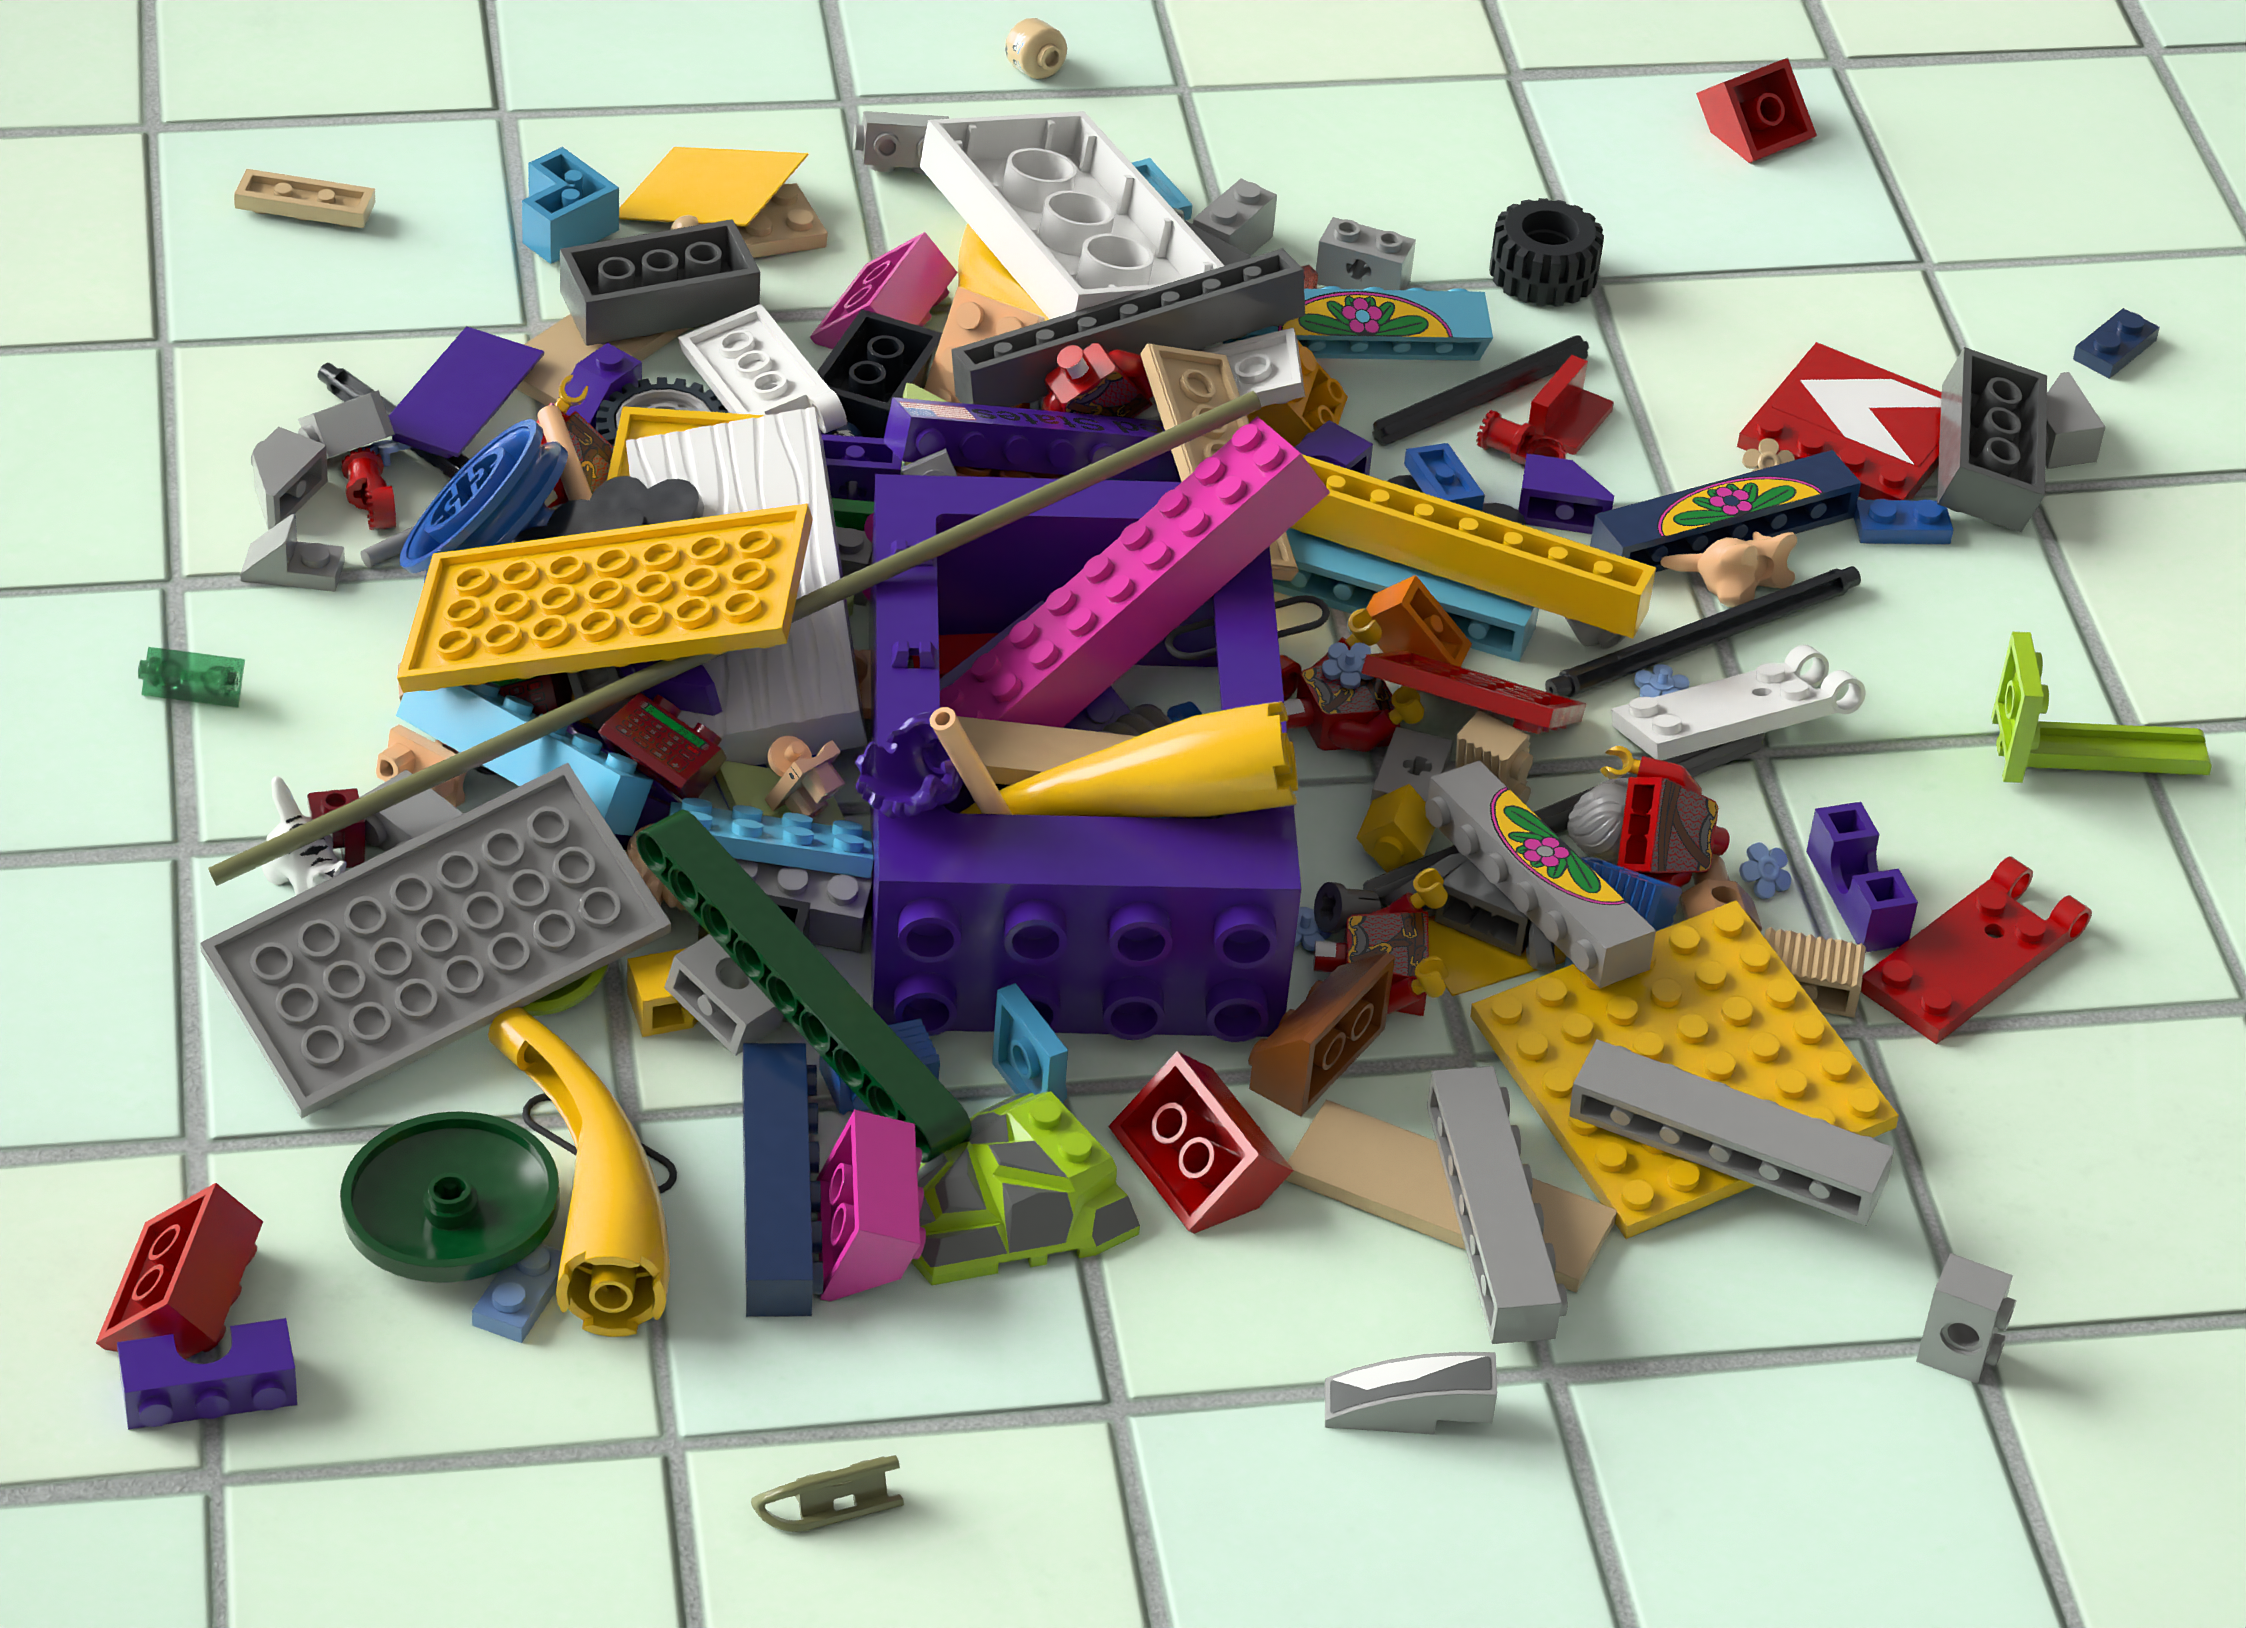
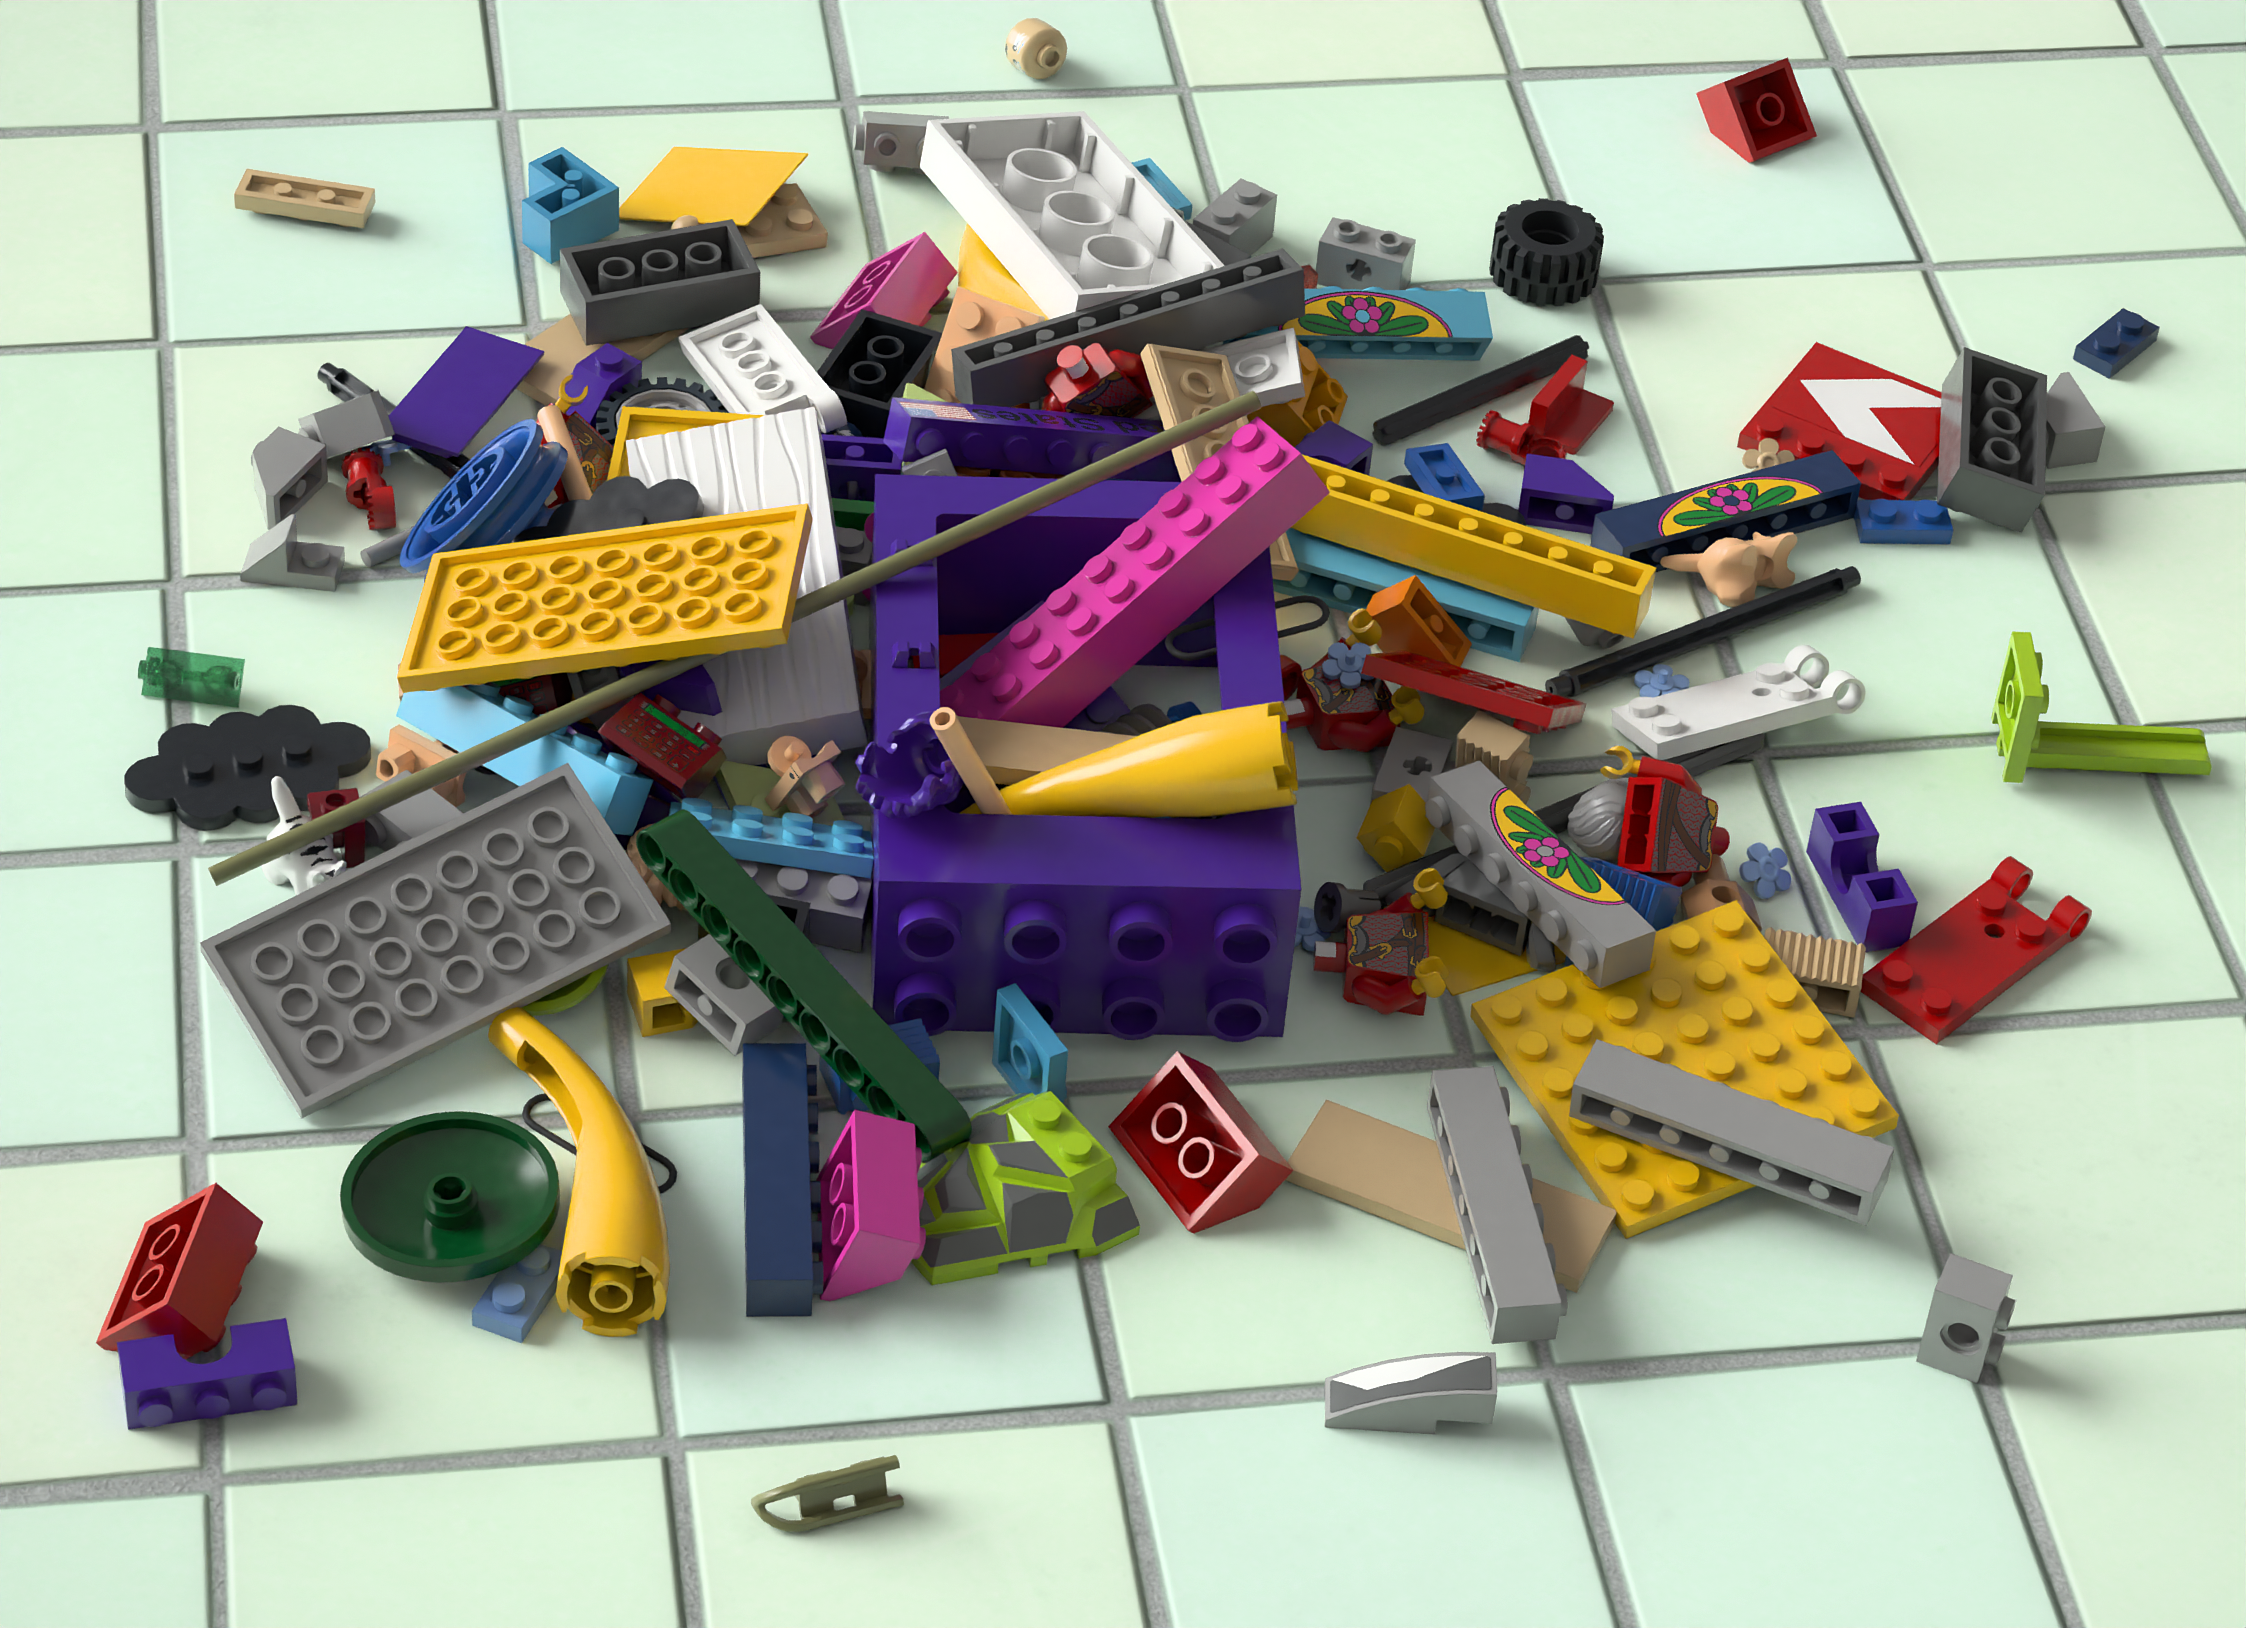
(229, 766): none -> black plate
(1323, 1034): dark orange slope -> none

